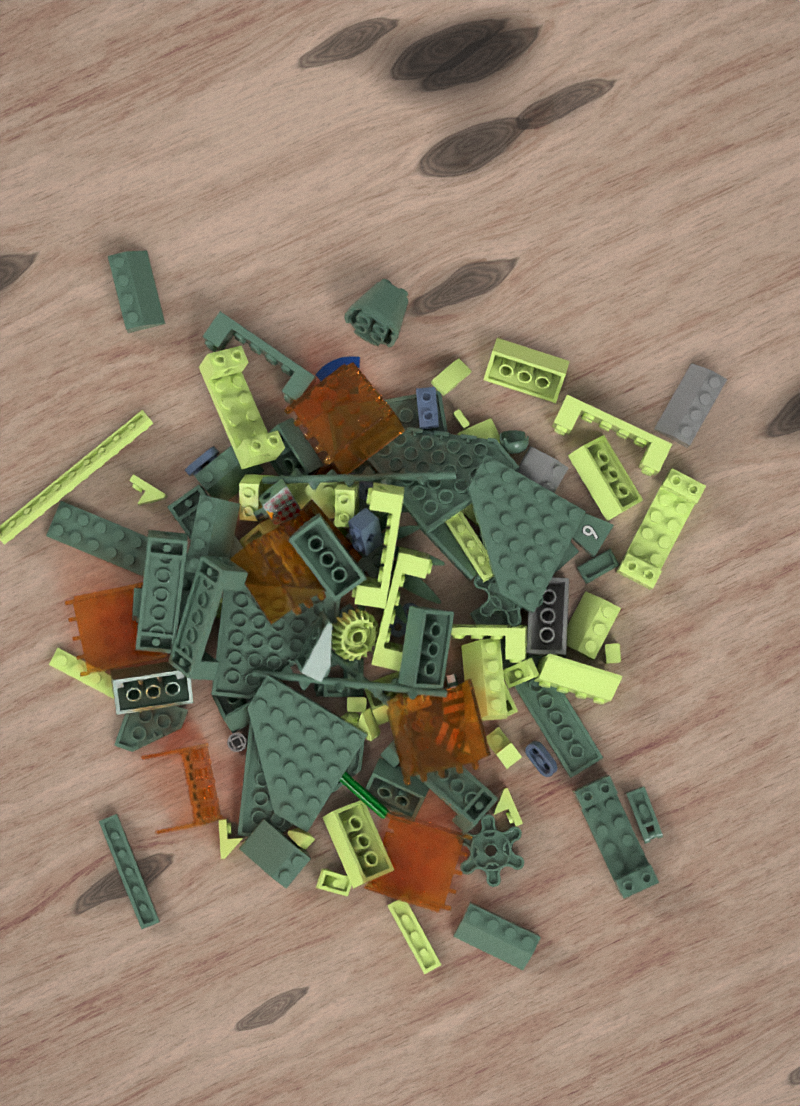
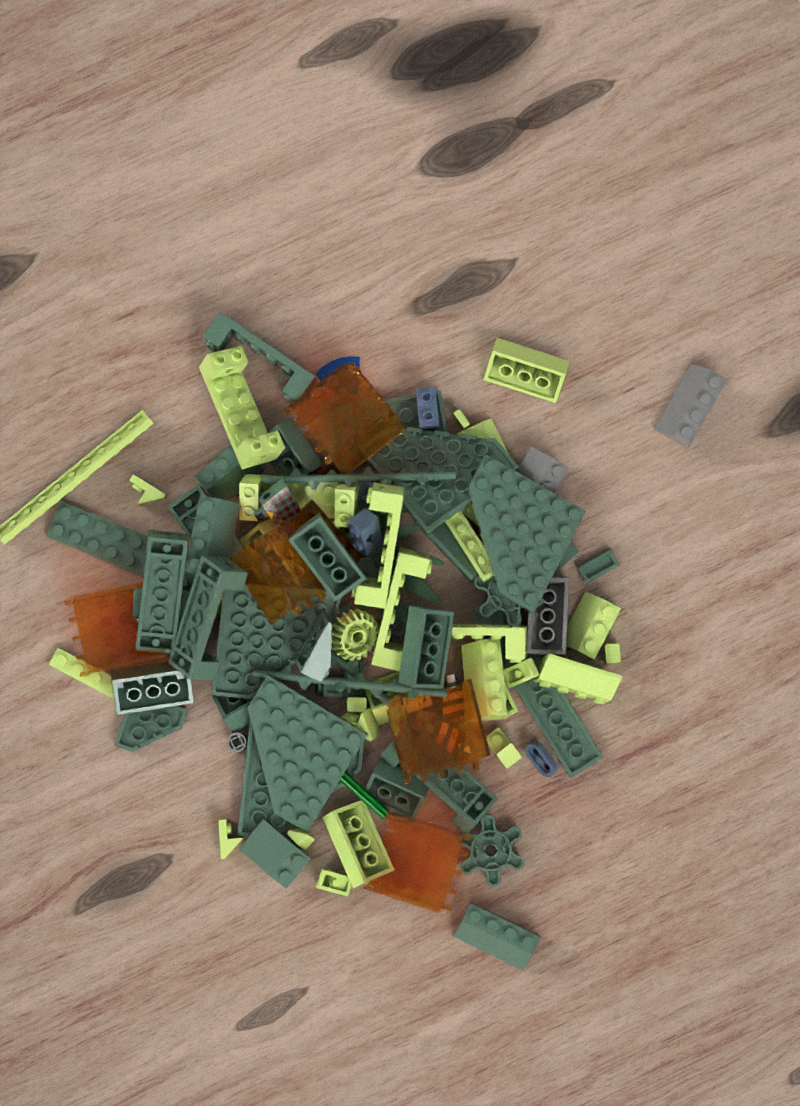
(129, 871): sand green plate -> none
(136, 290): sand green slope -> none
(200, 462): sand blue plate -> none
(200, 783): clear orange windscreen -> none
(379, 313): sand green cone -> none
(414, 935): yellowish green plate -> none
(450, 377): yellowish green slope -> none
(506, 802): yellowish green slope -> none
(514, 441): sand green hair -> none
(591, 533): sand green torso -> none
(605, 477): yellowish green slope -> none
(615, 836): sand green plate -> none
(644, 814): sand green plate -> none
(656, 449): yellowish green plate -> none
(660, 528): yellowish green plate -> none

